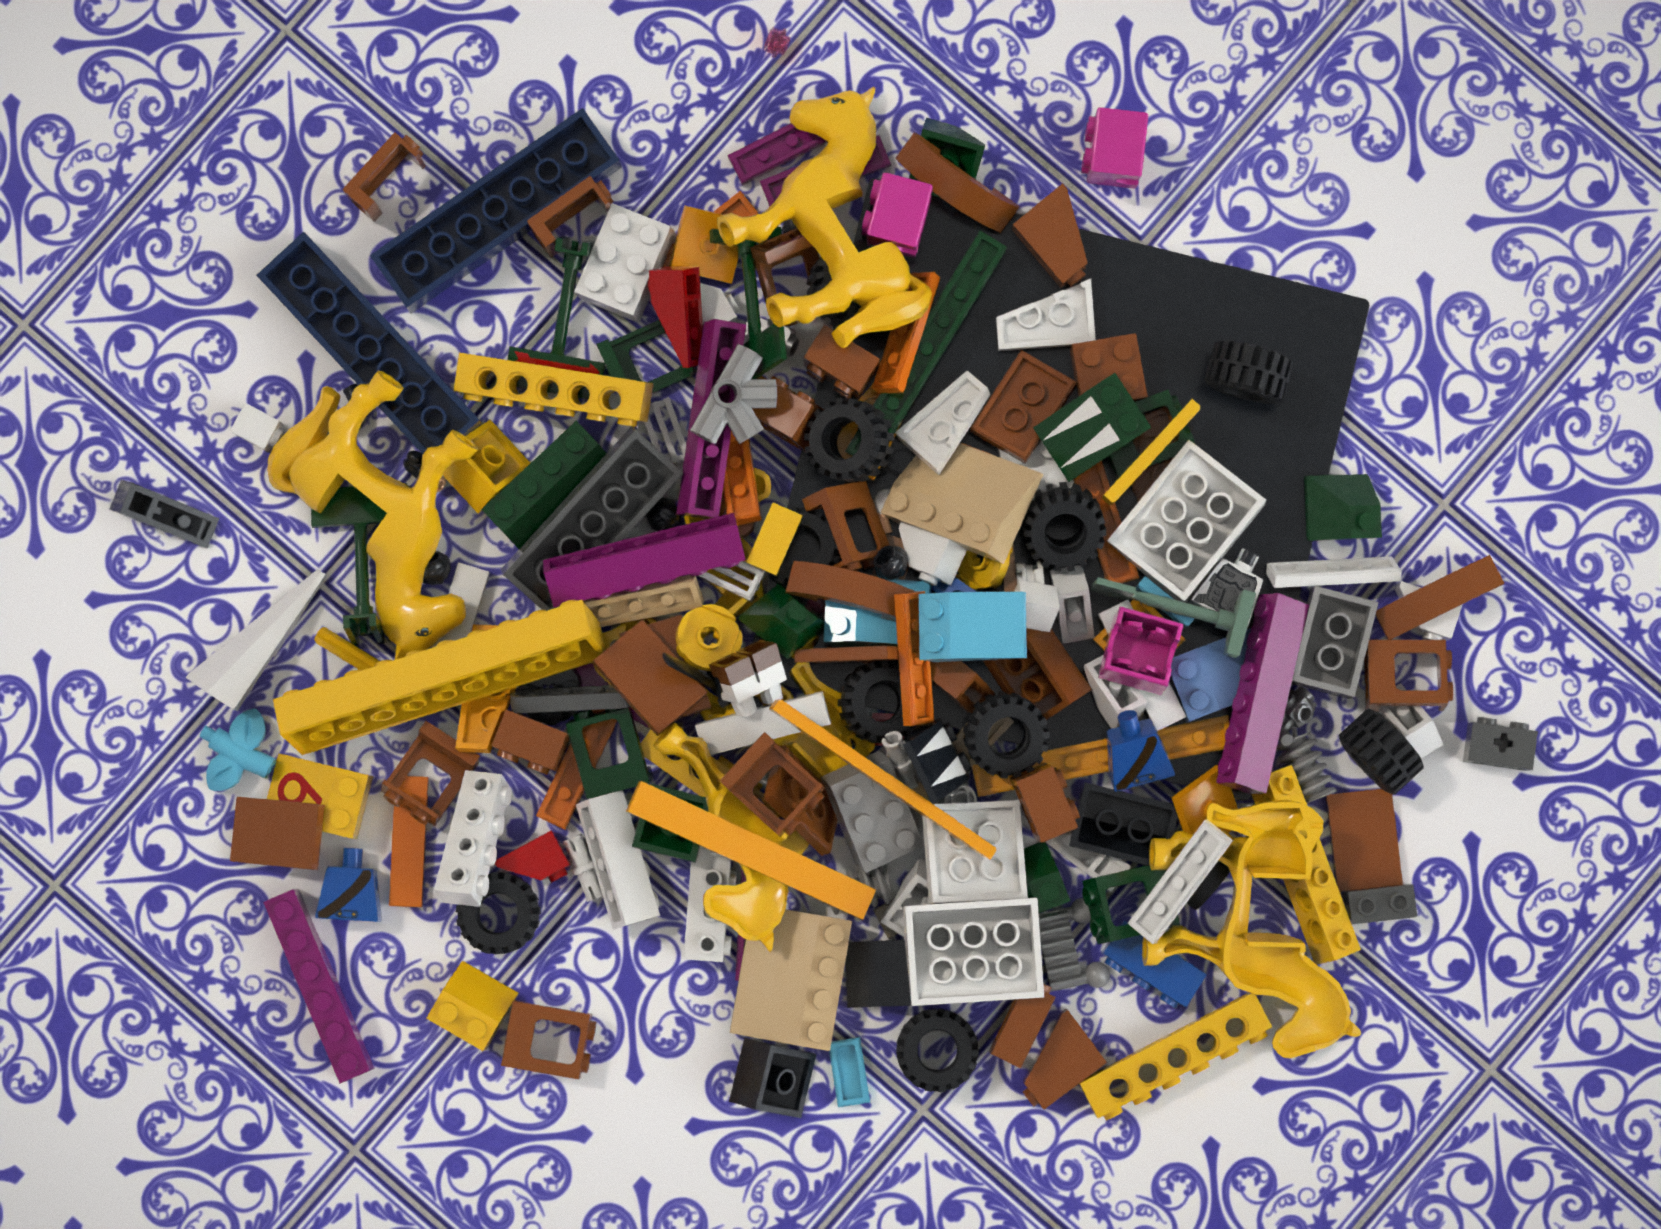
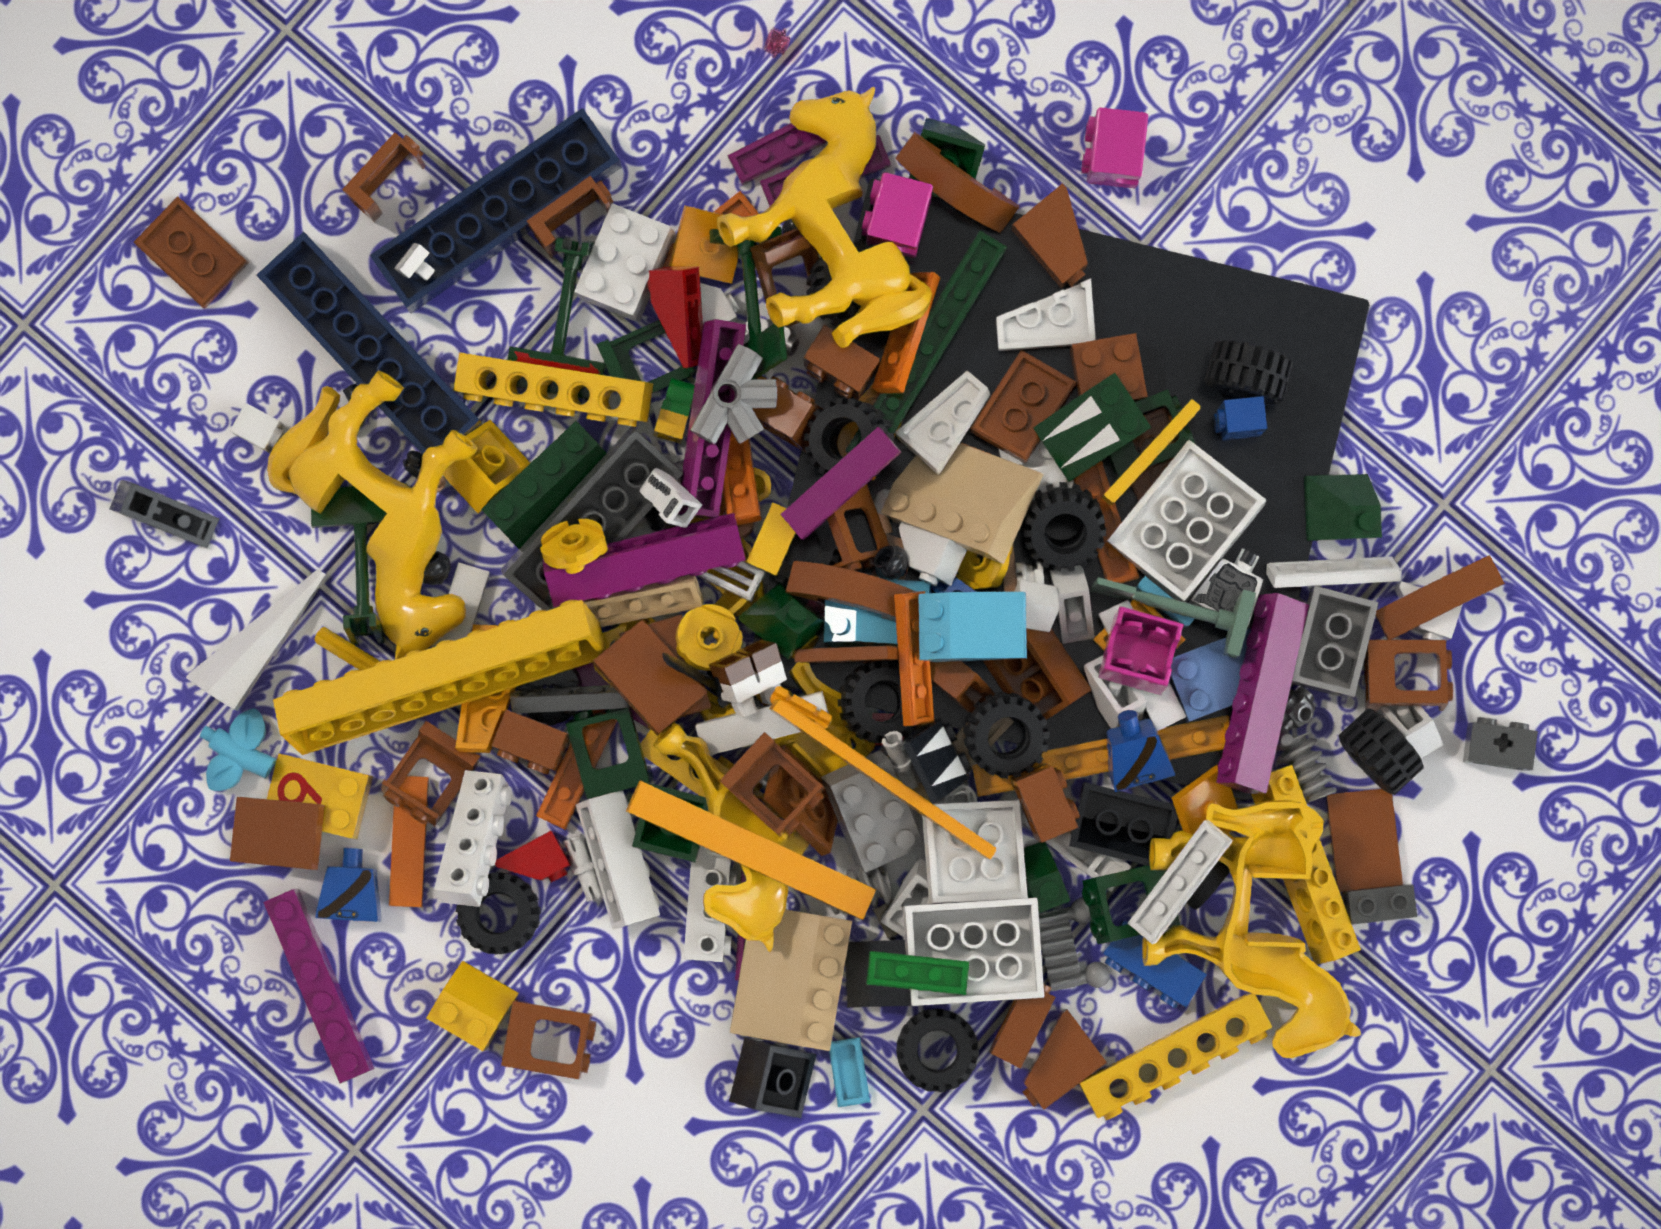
(191, 252): none -> dark orange tile
(414, 262): none -> white tile
(573, 545): none -> yellow plate
(669, 497): none -> white leg
(674, 411): none -> leg
(821, 717): none -> light orange axle
(840, 483): none -> magenta tile
(917, 973): none -> green tile
(1241, 418): none -> blue brick

